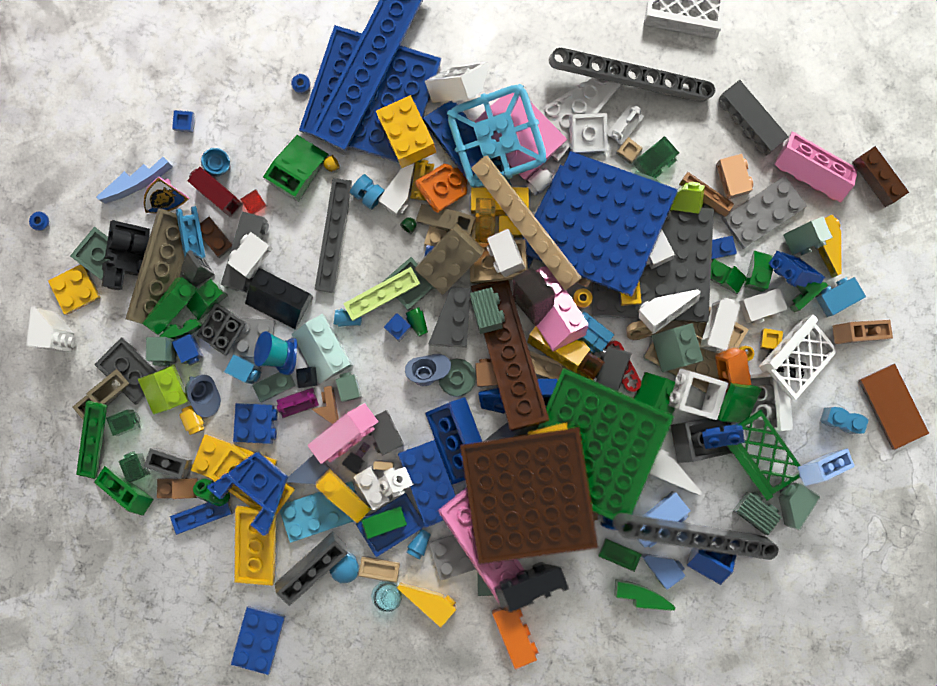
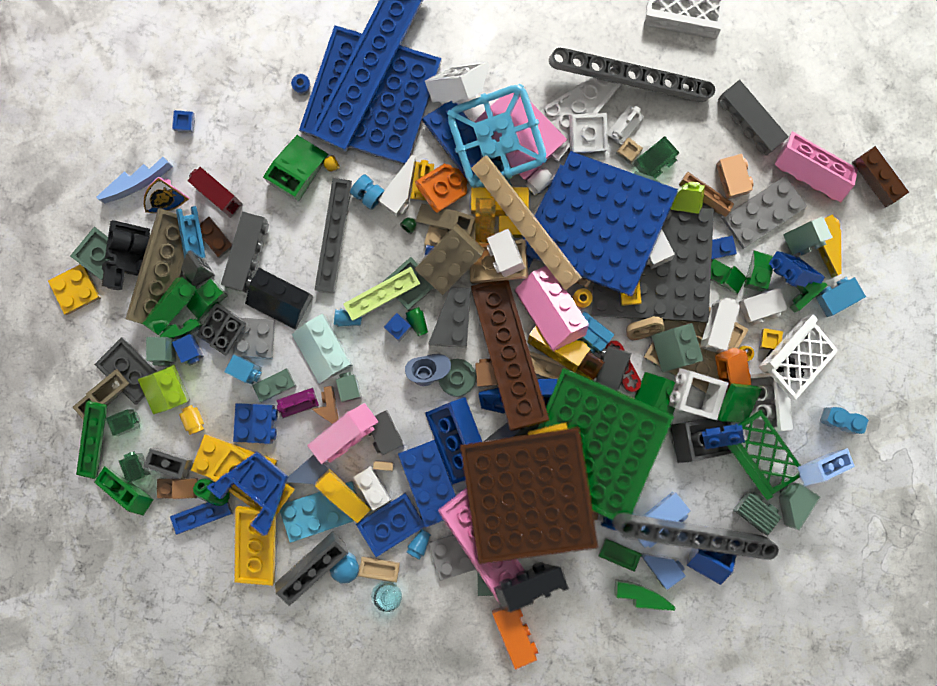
(44, 221): blue plate -> none
(49, 331): white slope -> none
(203, 395): sand blue piece -> none
(215, 162): dark azure hair -> none
(249, 255): white brick -> none
(253, 202): clear red tile -> none
(258, 640): blue plate -> none
(276, 353): blue hat -> none
(306, 377): black plate -> none
(354, 461): black piece -> none
(383, 522): green slope -> none
(394, 482): white brick -> none
(406, 131): yellow brick -> none
(432, 603): yellow slope -> none
(486, 310): sand green brick -> none
(533, 295): clear smoke slope -> none
(665, 309): white slope -> none
(669, 471): white slope -> none
(862, 331): medium nougat slope -> none
(893, 406): dark orange tile -> none

